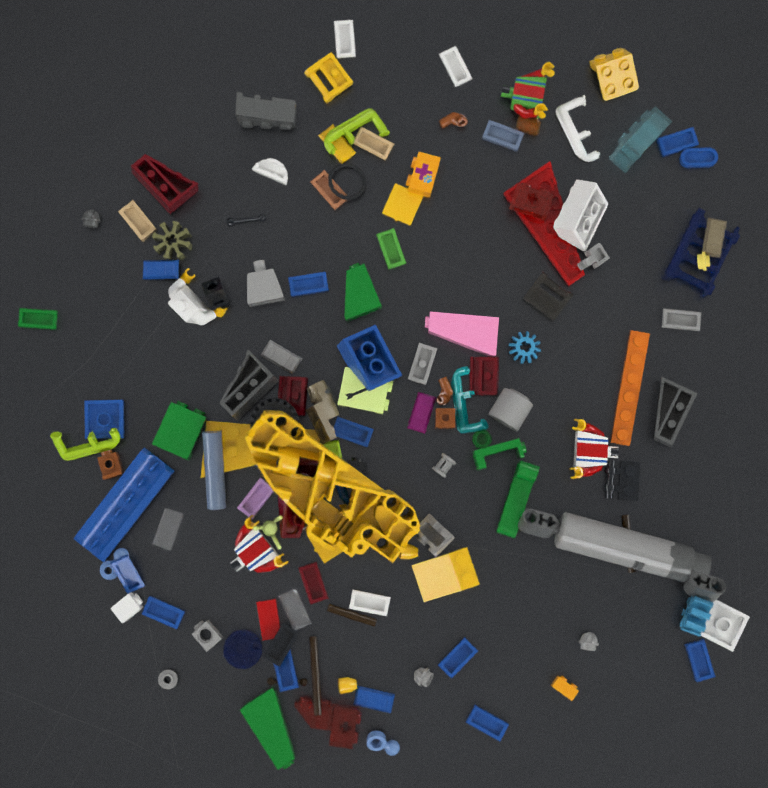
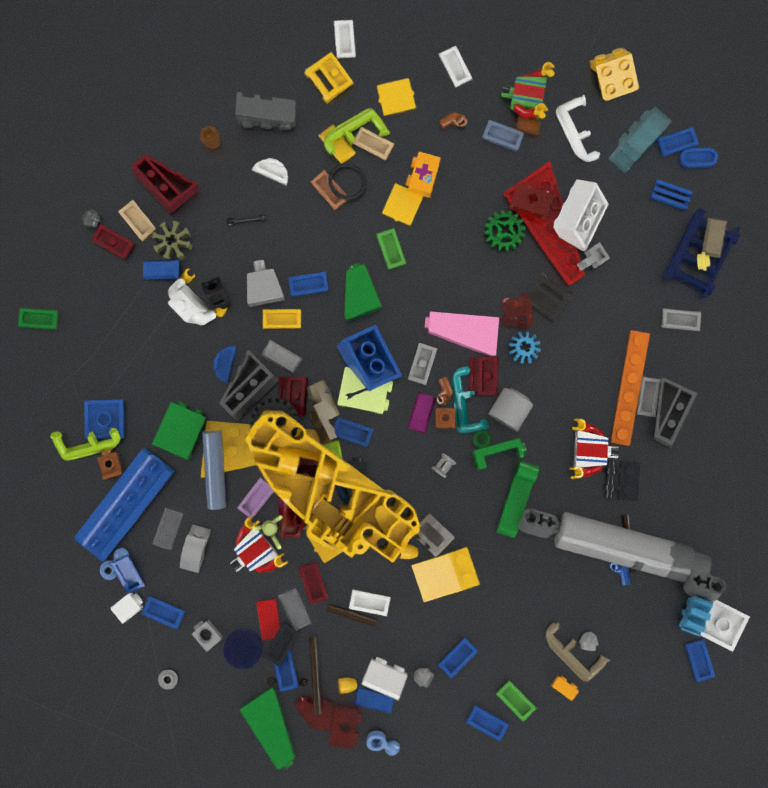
(112, 241): none -> dark red plate
(194, 548): none -> light grey brick
(208, 132): none -> clear orange brick
(224, 363): none -> blue tile
(281, 318): none -> yellow tile
(385, 678): none -> white slope
(396, 97): none -> yellow piece
(498, 226): none -> green gear
(515, 309): none -> clear red plate
(516, 700): none -> bright green tile
(571, 661): none -> dark tan piece
(623, 571): none -> blue arm
(648, 396): none -> light grey tile
(674, 188): none -> blue tile

